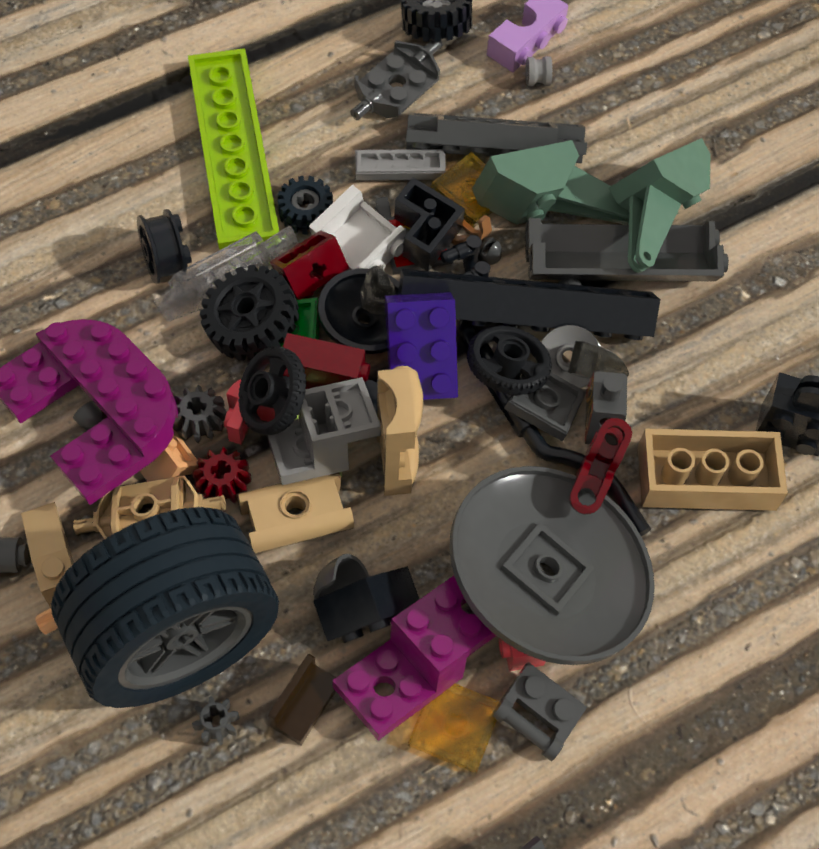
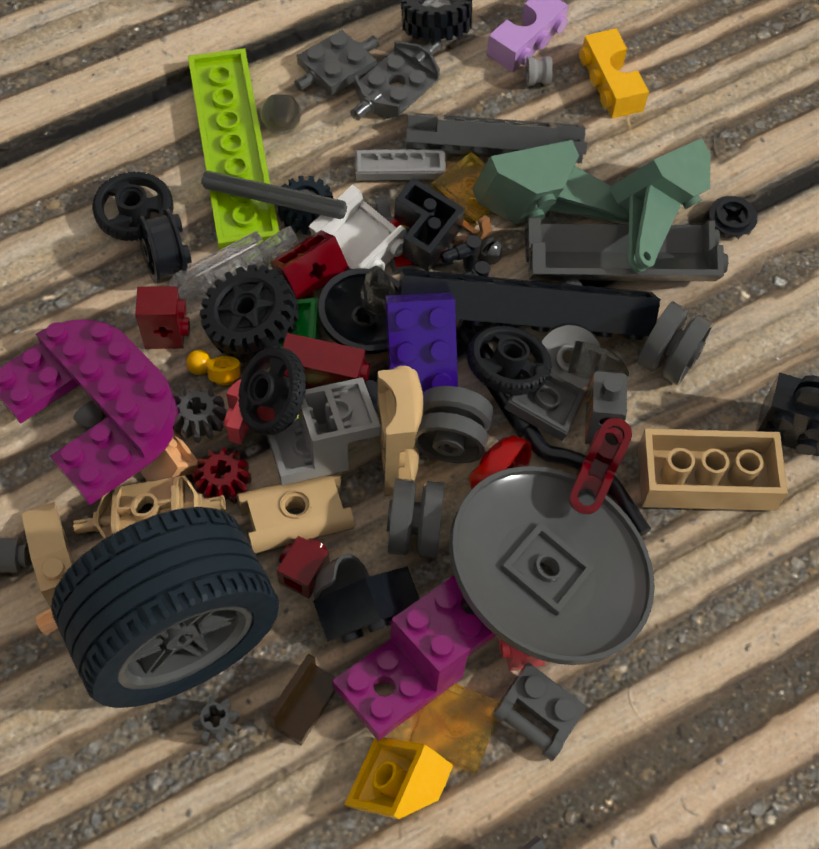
(131, 202): none -> black wheel
(161, 317): none -> dark red brick
(221, 369): none -> yellow plate
(274, 194): none -> dark grey axle
(280, 114): none -> clear smoke piece
(302, 565): none -> dark red brick
(336, 62): none -> dark grey plate
(398, 778): none -> yellow slope
(415, 518): none -> dark grey wheel
(454, 424): none -> dark grey wheel
(505, 454): none -> red piece
(618, 91): none -> yellow arch
(679, 345): none -> dark grey wheel
(732, 206): none -> black gear

